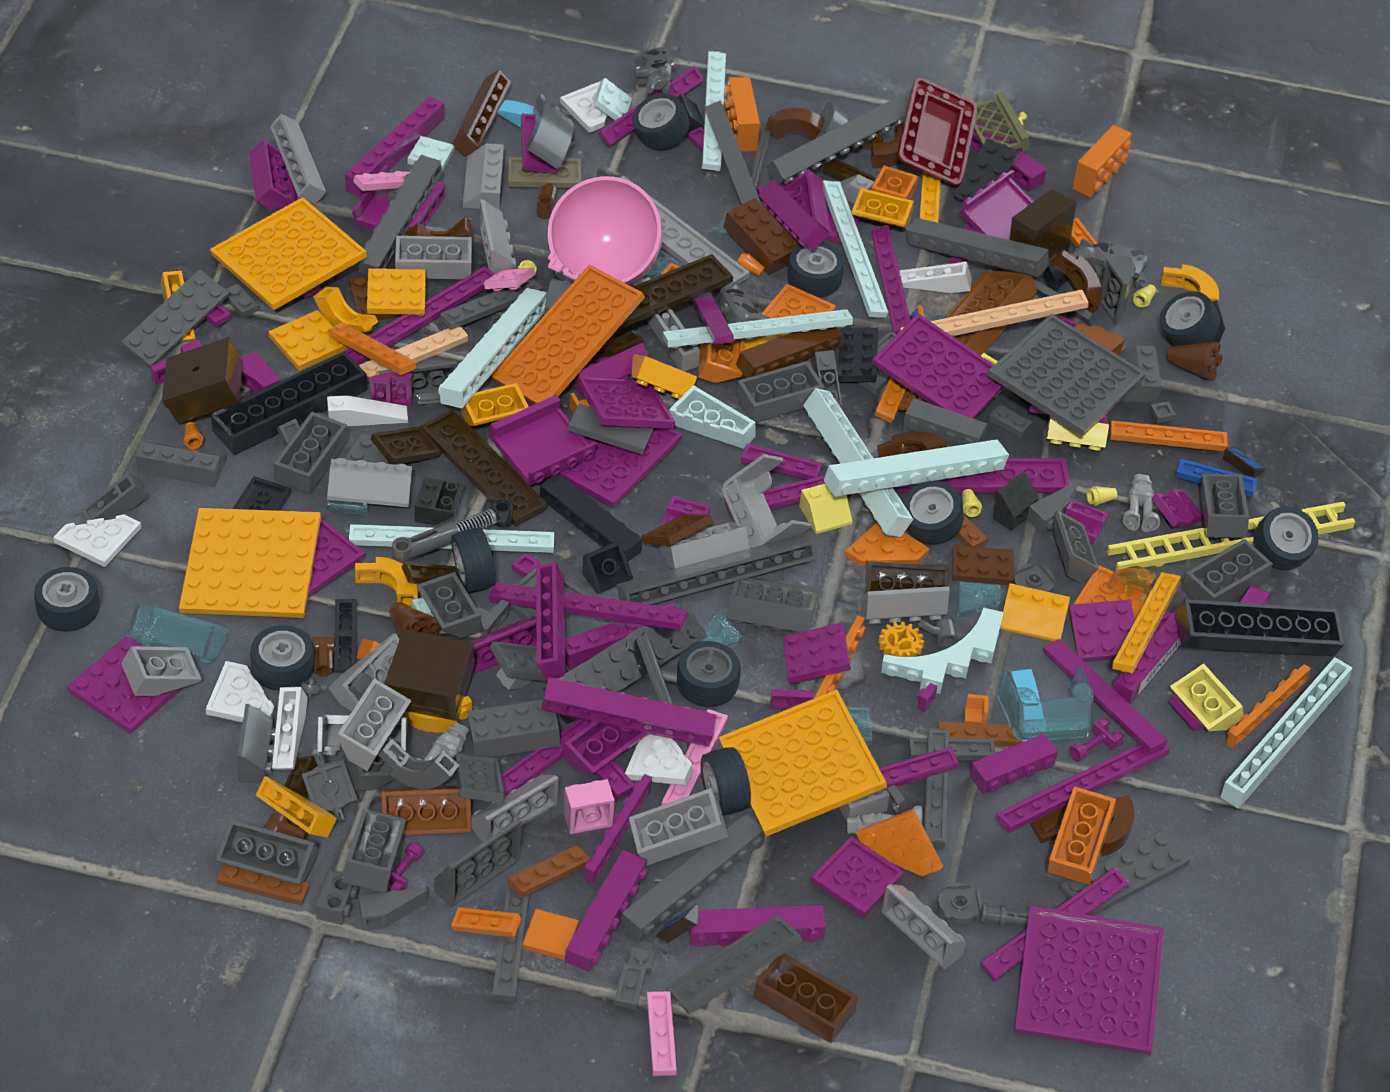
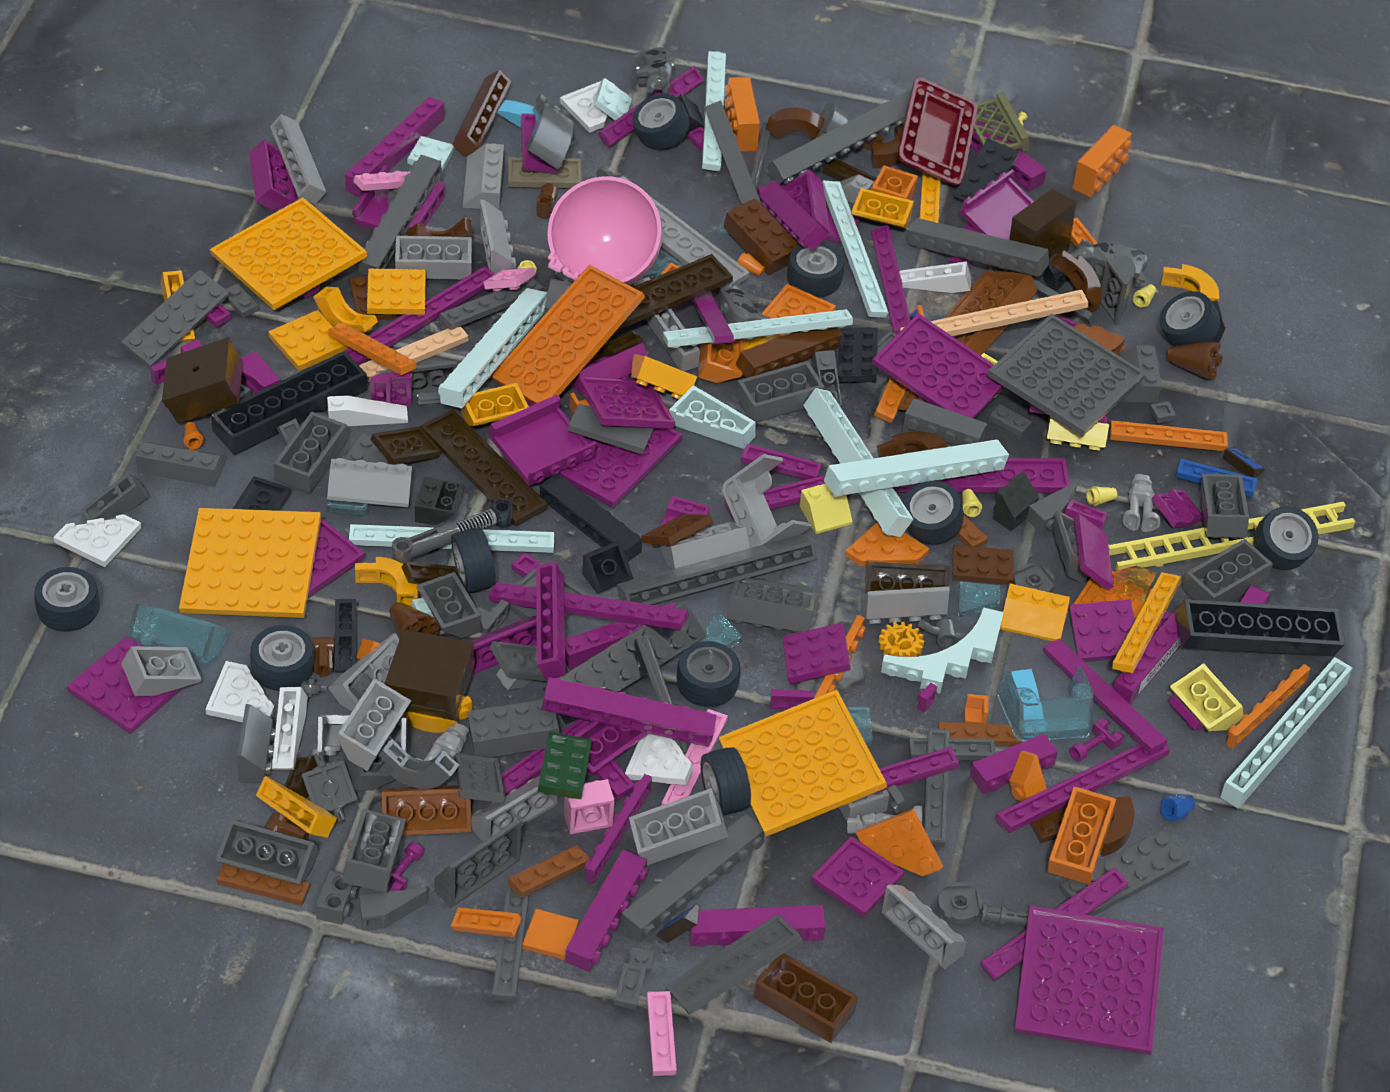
(564, 765): none -> dark green plate
(1027, 777): none -> orange slope
(1093, 552): none -> magenta tile
(1177, 806): none -> blue rock

